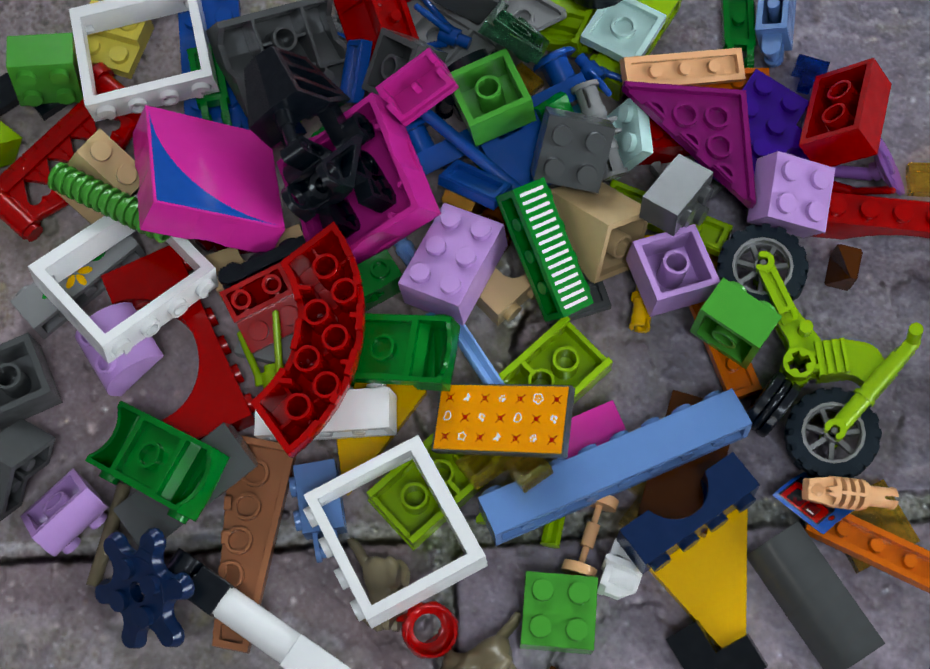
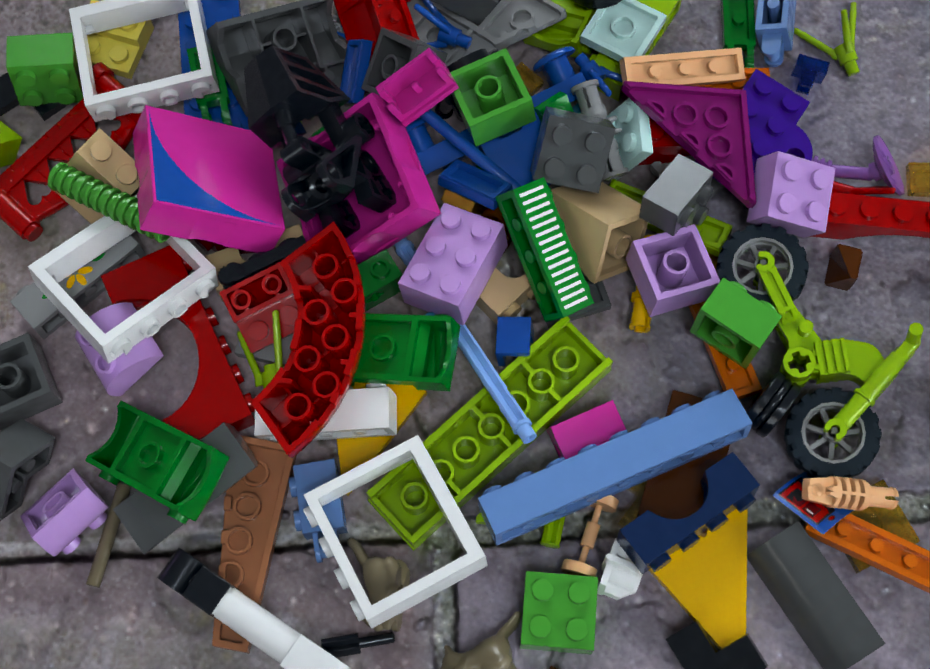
(155, 581): dark blue plate -> none
(351, 643): none -> black axle
(438, 644): red piece -> none
(504, 420): light orange tile -> none
(513, 337): none -> blue panel
(514, 34): clear green wing -> none
(523, 470): clear yellow tile -> none
(845, 52): none -> lime plant
(846, 114): red brick -> none

